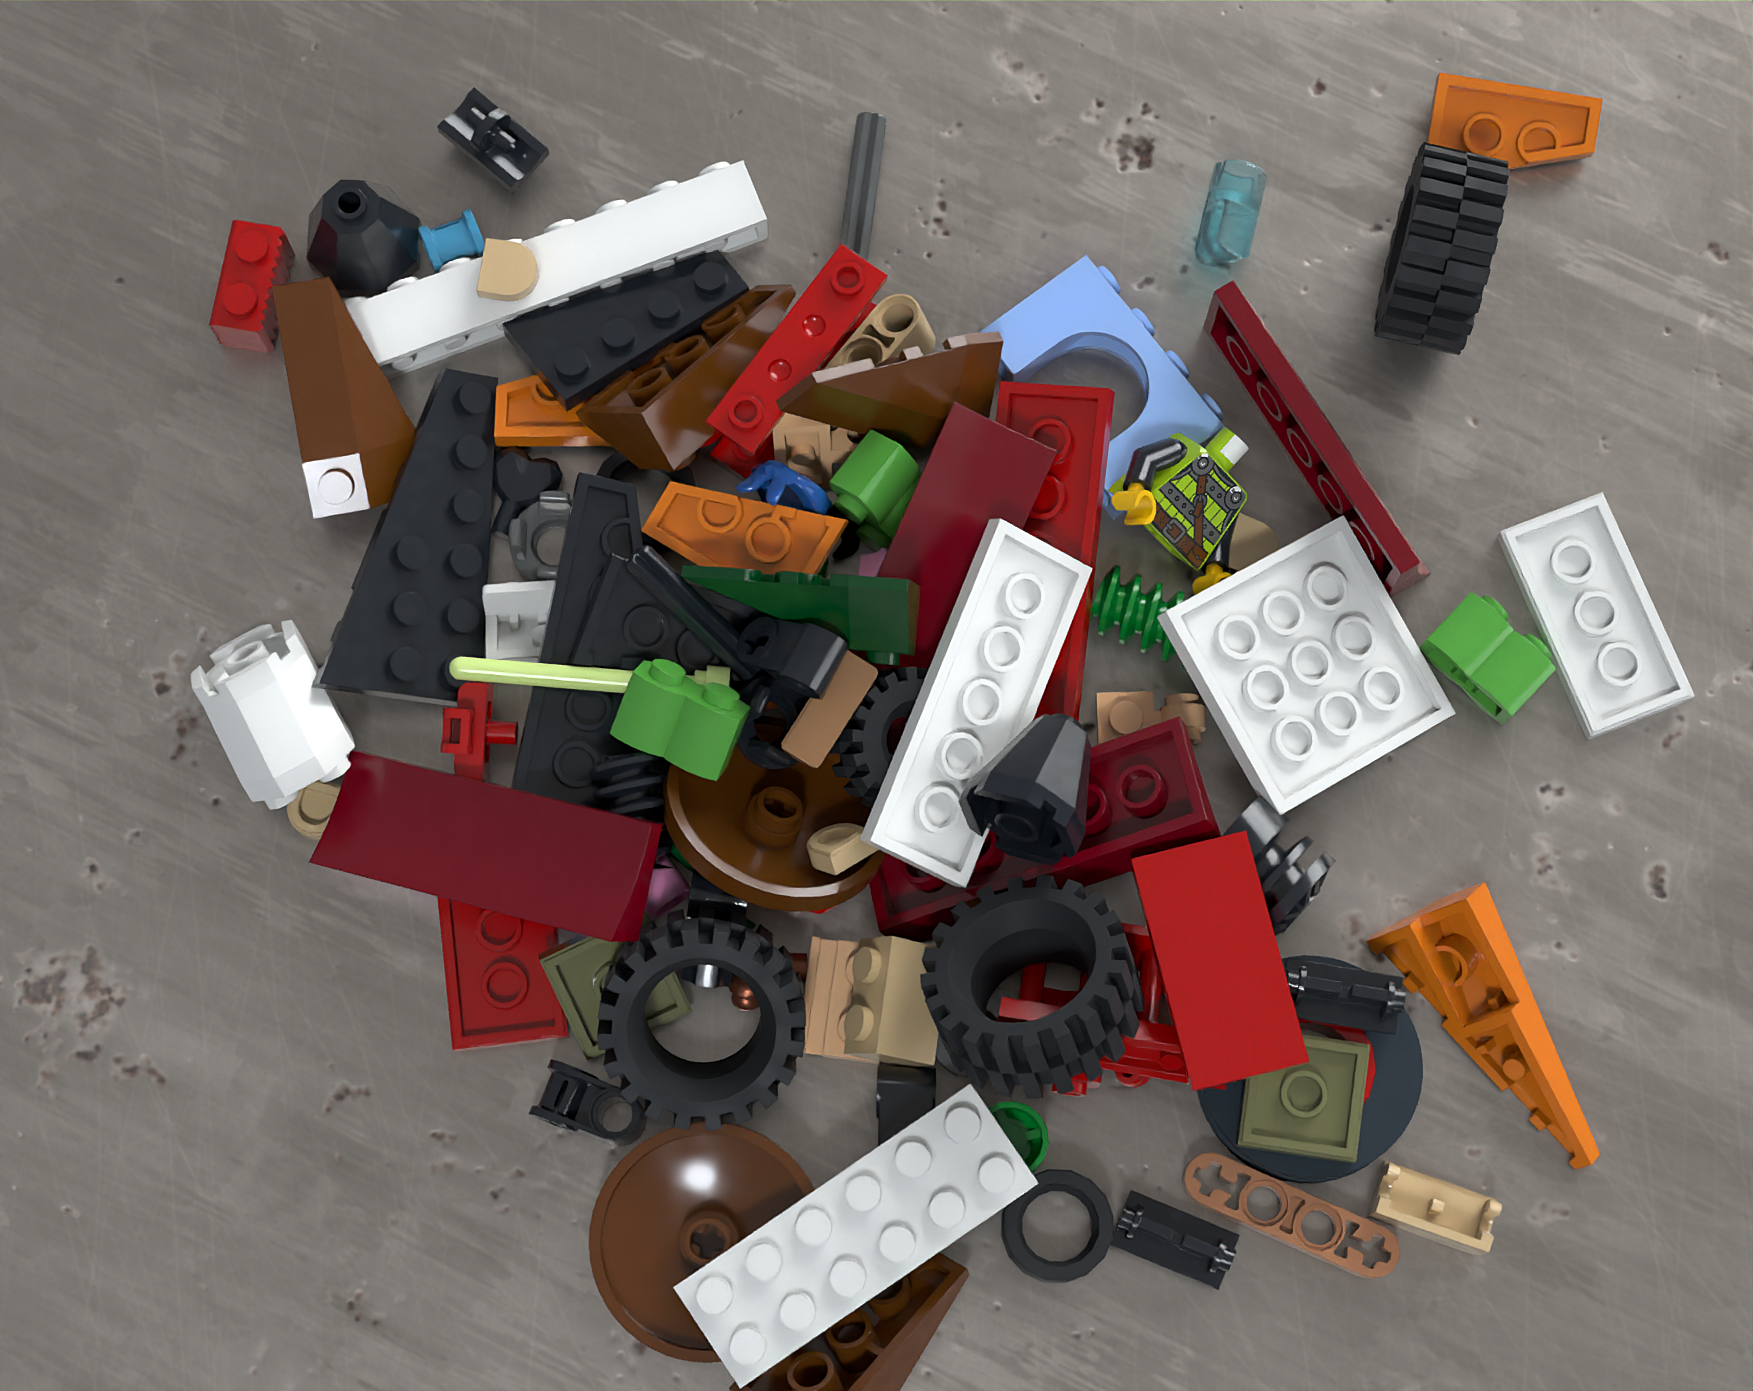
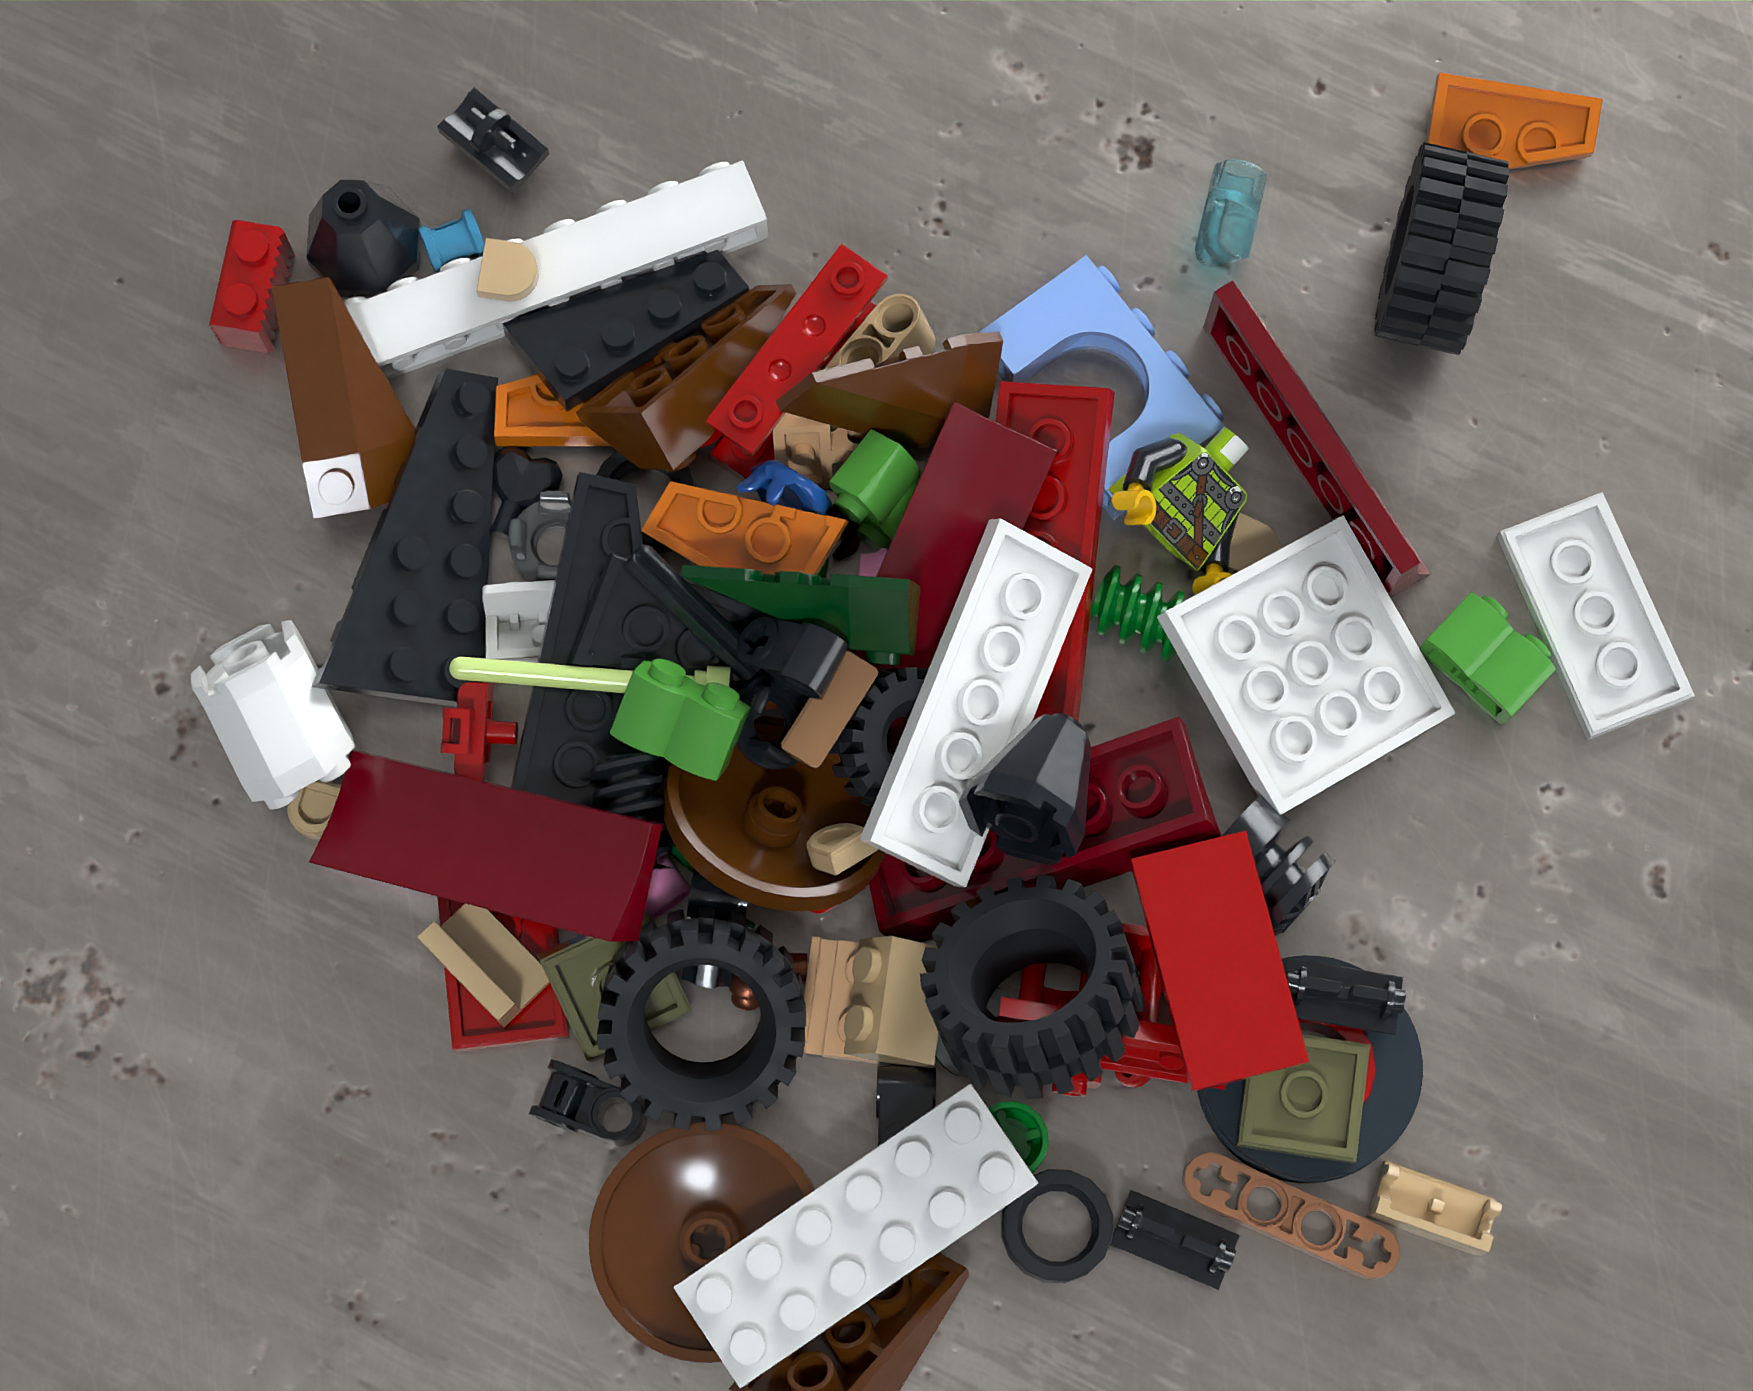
(486, 961): none -> tan panel
(863, 182): dark grey axle -> none
(1131, 711): light nougat plate -> none
(1472, 978): orange wedge -> none

